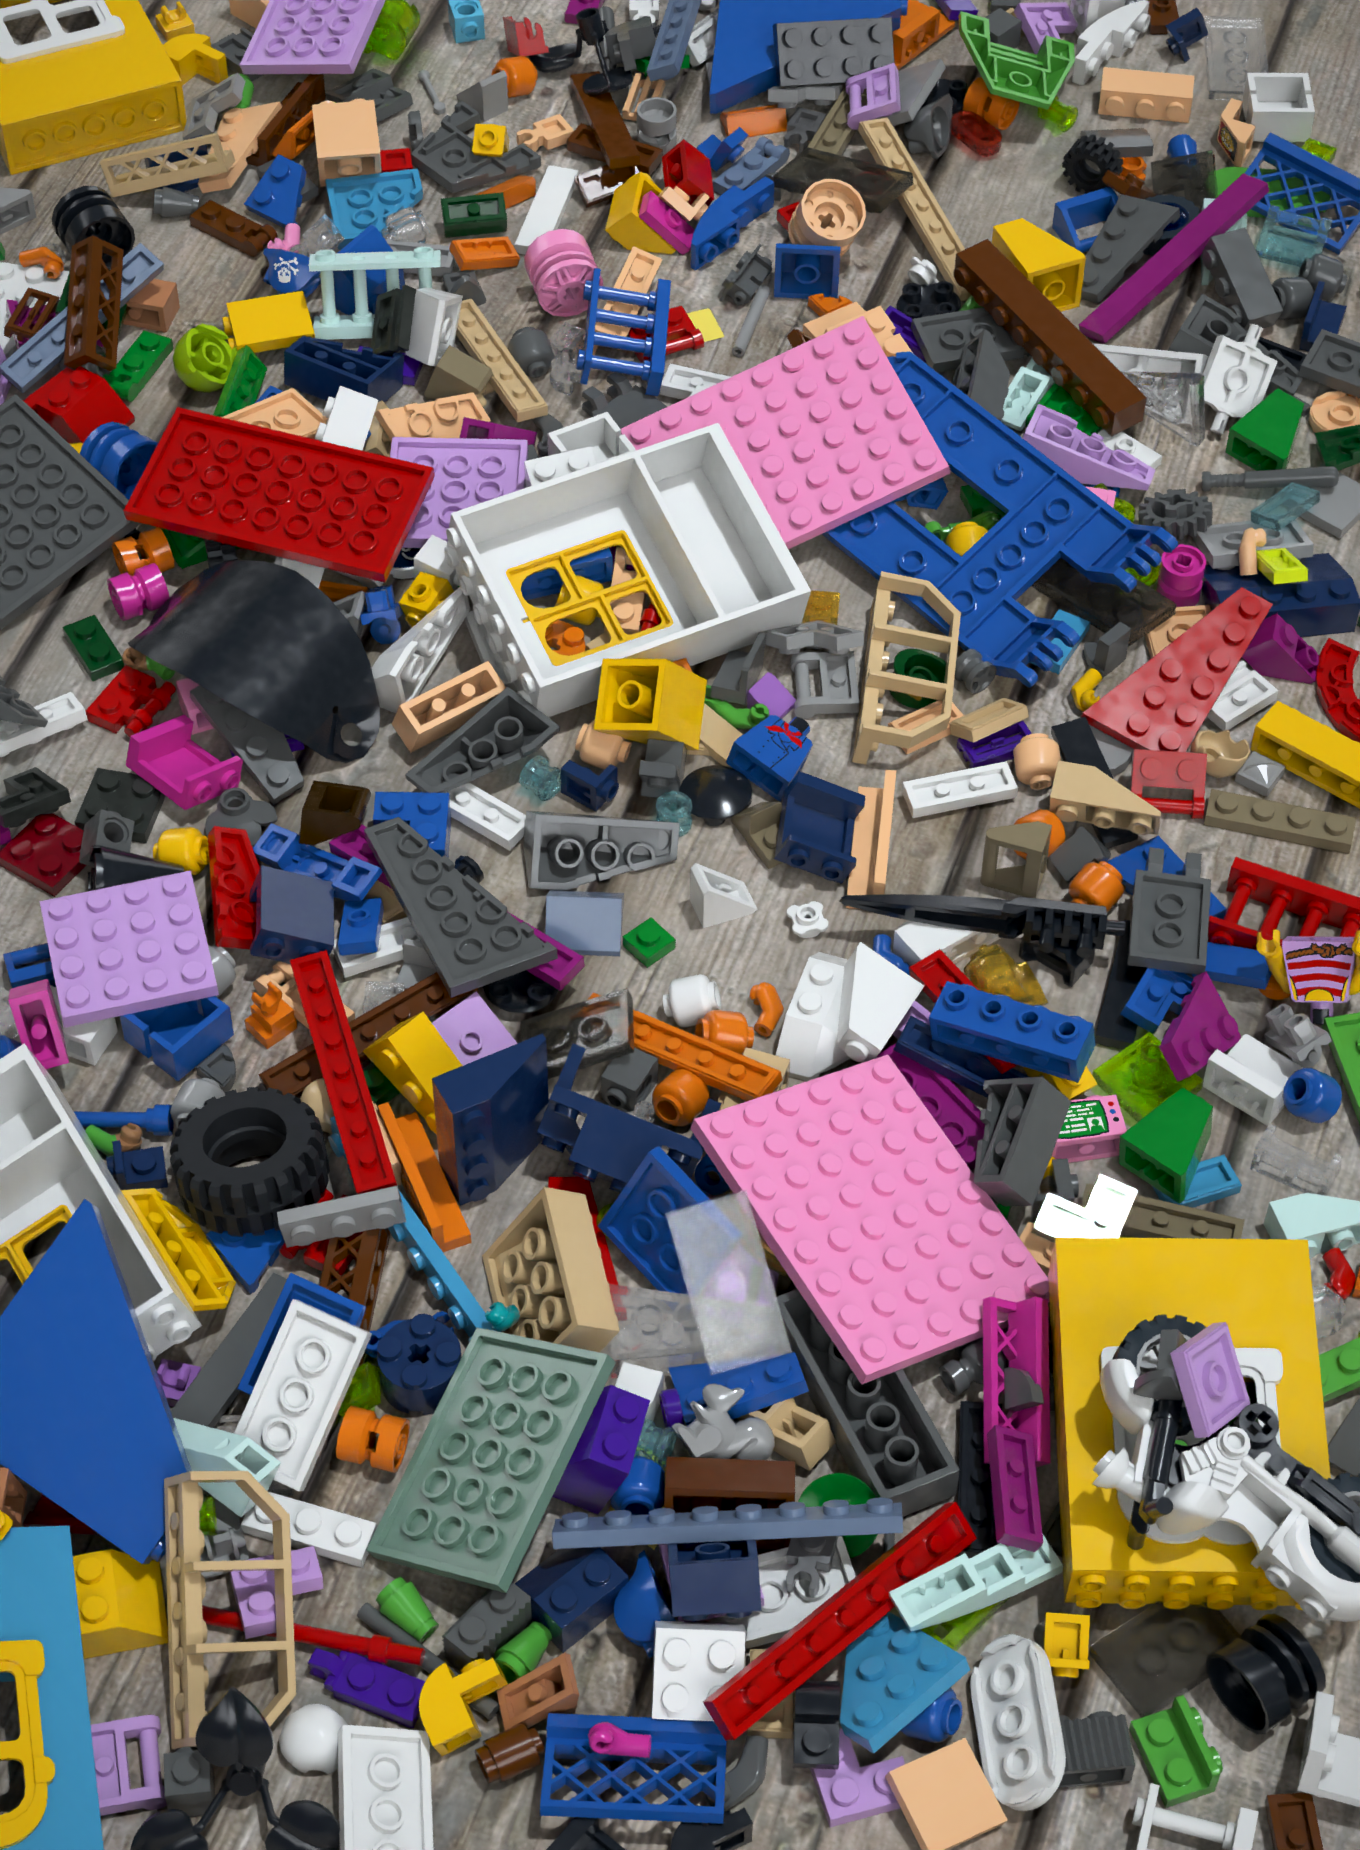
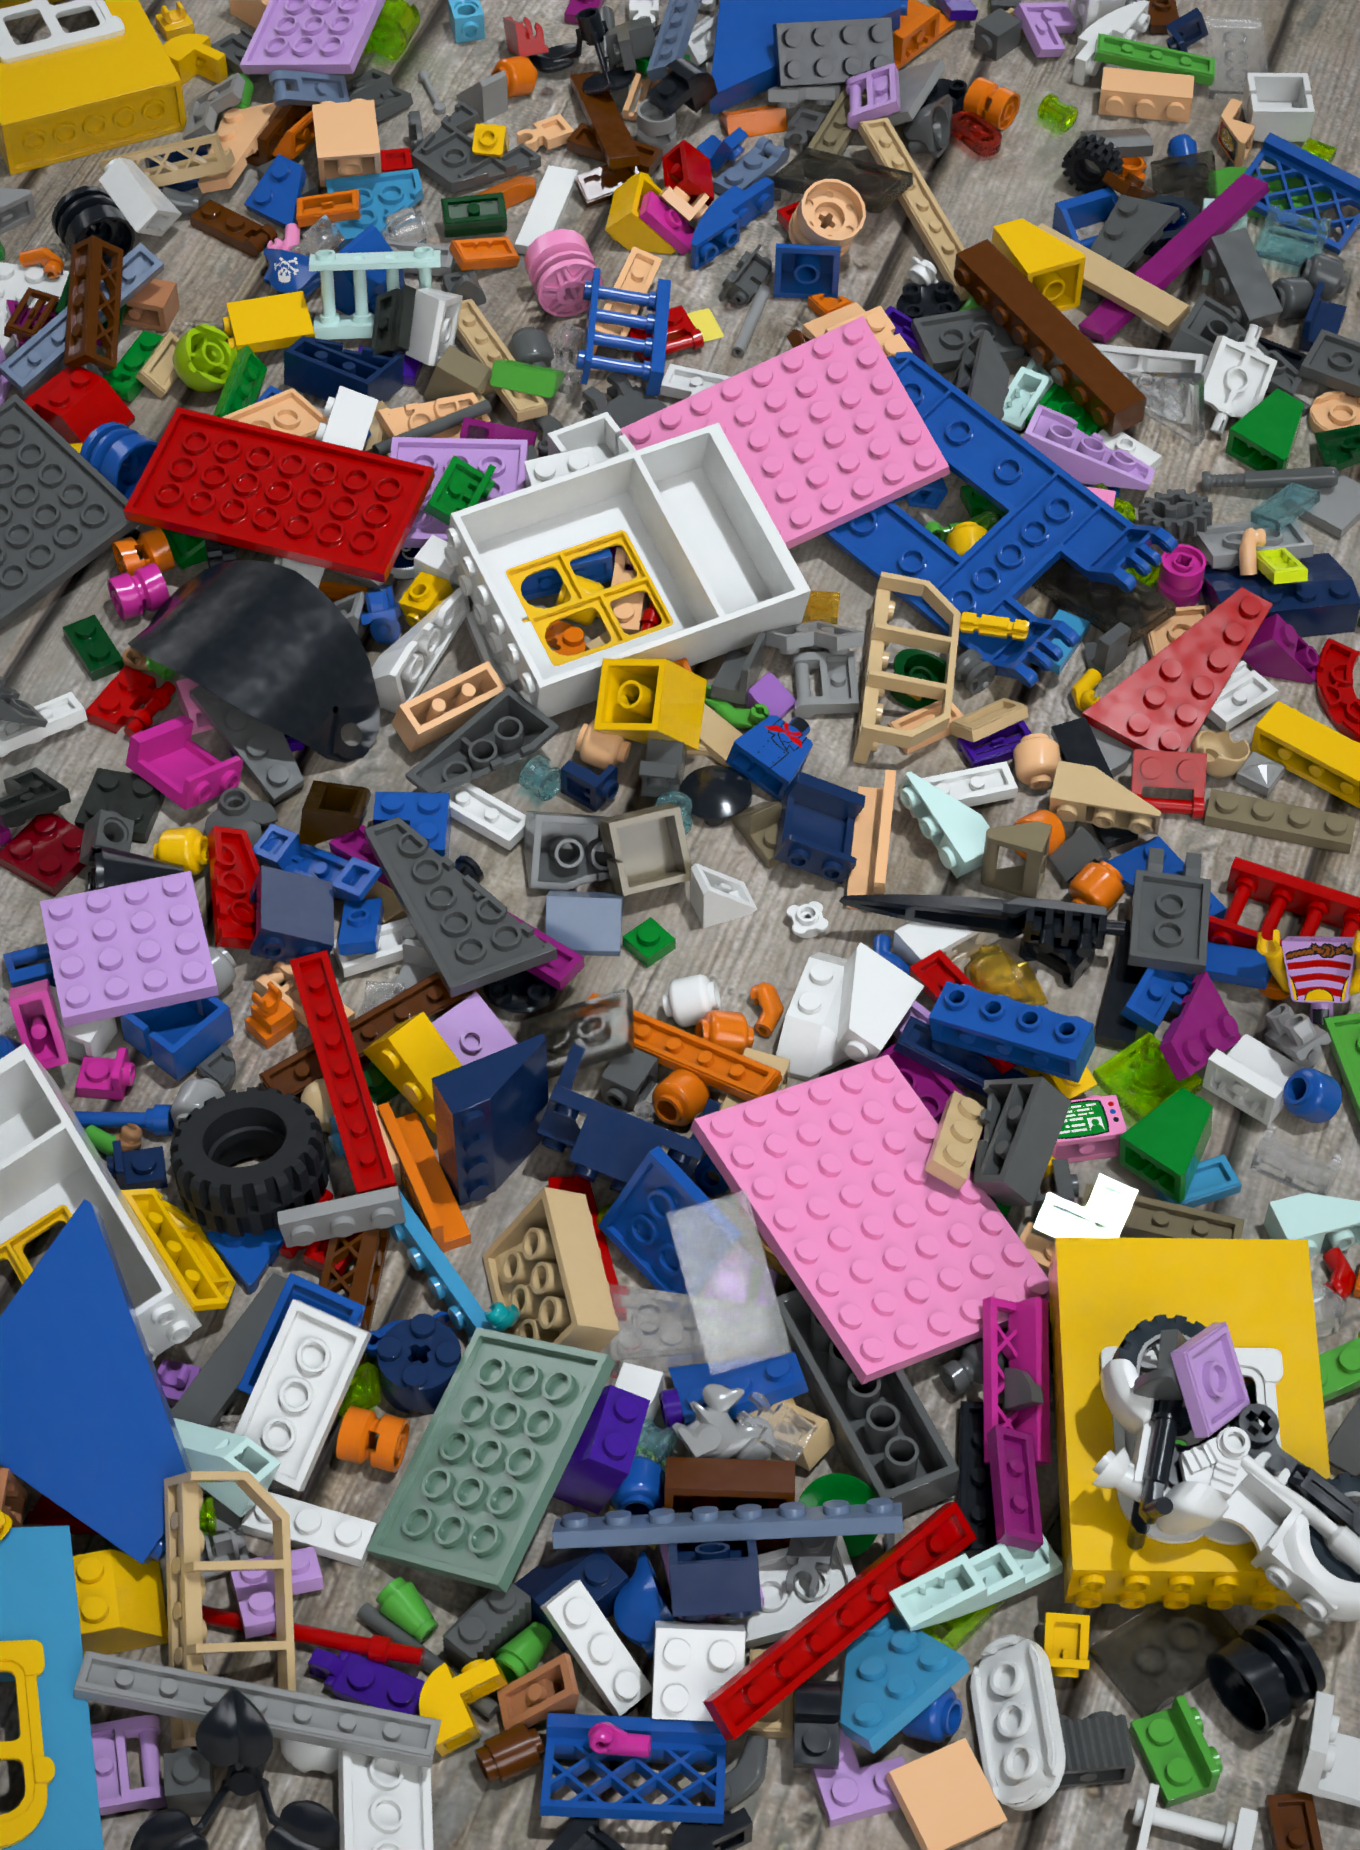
(105, 1076): none -> dark pink bracket
(138, 197): none -> white slope
(158, 370): none -> tan tile
(287, 1712): none -> light grey tile
(307, 88): none -> sand blue plate
(336, 205): none -> orange tile
(437, 426): none -> dark grey bar
(459, 489): none -> green bracket
(526, 378): none -> bright green slope
(596, 1648): none -> white plate
(646, 849): none -> dark tan piece
(683, 85): none -> black brick
(782, 1430): none -> clear plate
(950, 825): none -> light aqua slope
(956, 1140): none -> tan plate
(994, 626): none -> yellow axle
(1014, 72): bright green wedge -> none
(1127, 288): none -> tan tile
(1154, 58): none -> bright green tile

